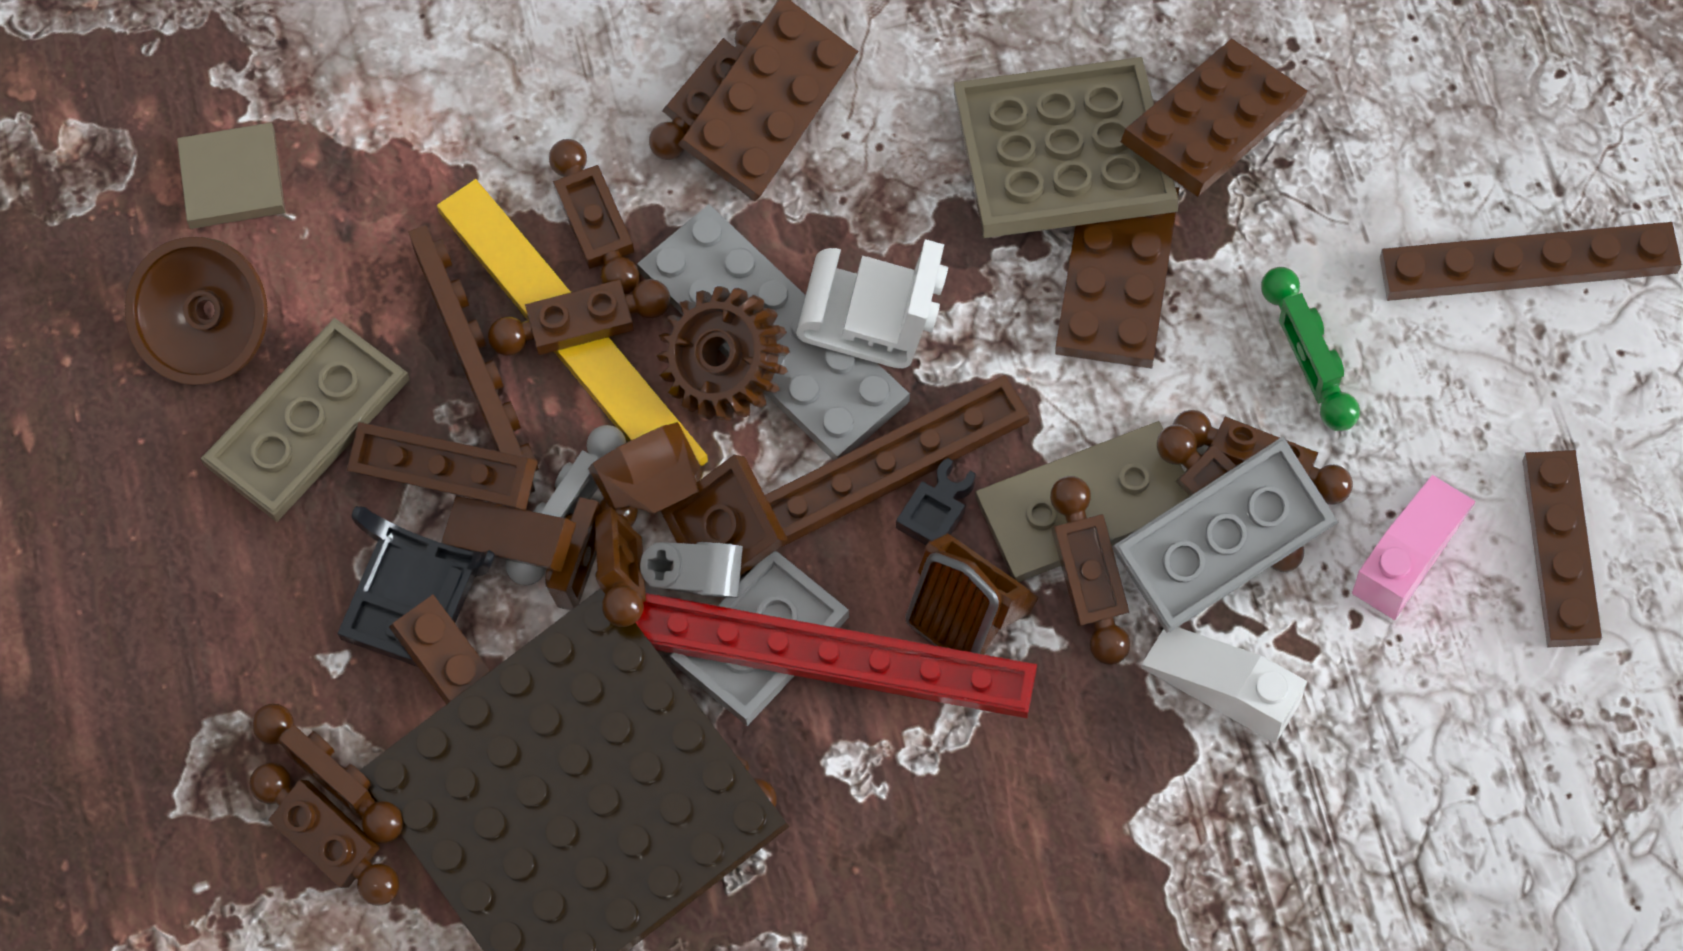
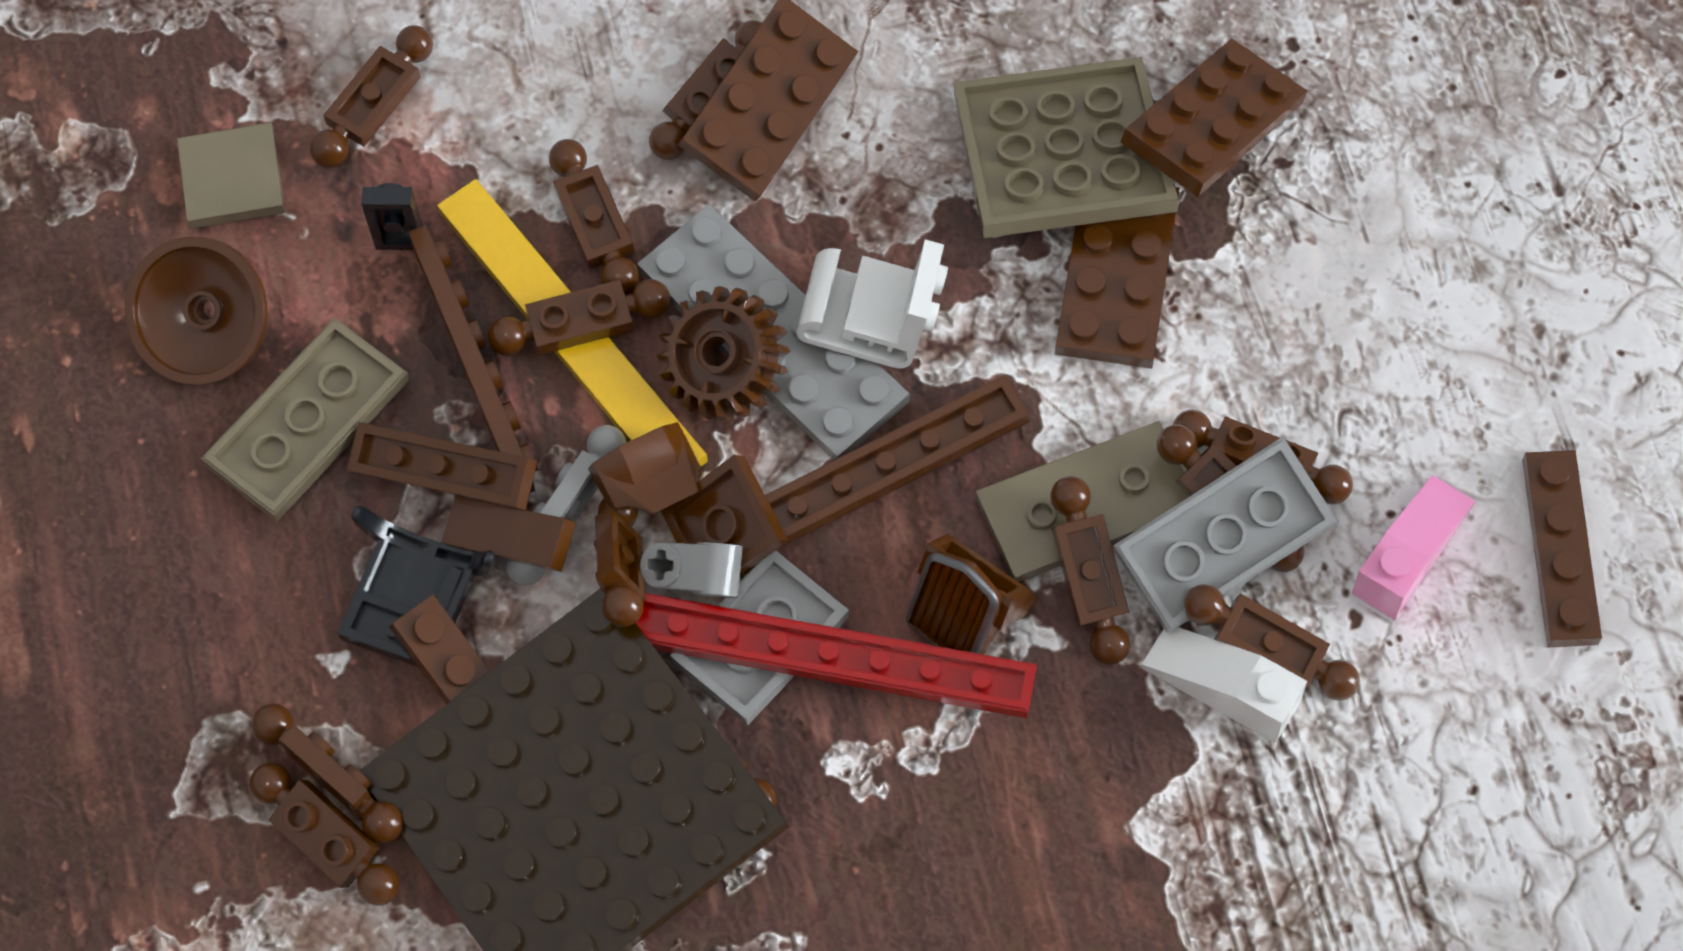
(371, 96): none -> reddish brown plate
(390, 215): none -> black plate
(569, 584): reddish brown plate -> none
(935, 510): black plate -> none
(1273, 637): none -> reddish brown plate
(1304, 333): green plate -> none
(1530, 261): reddish brown plate -> none

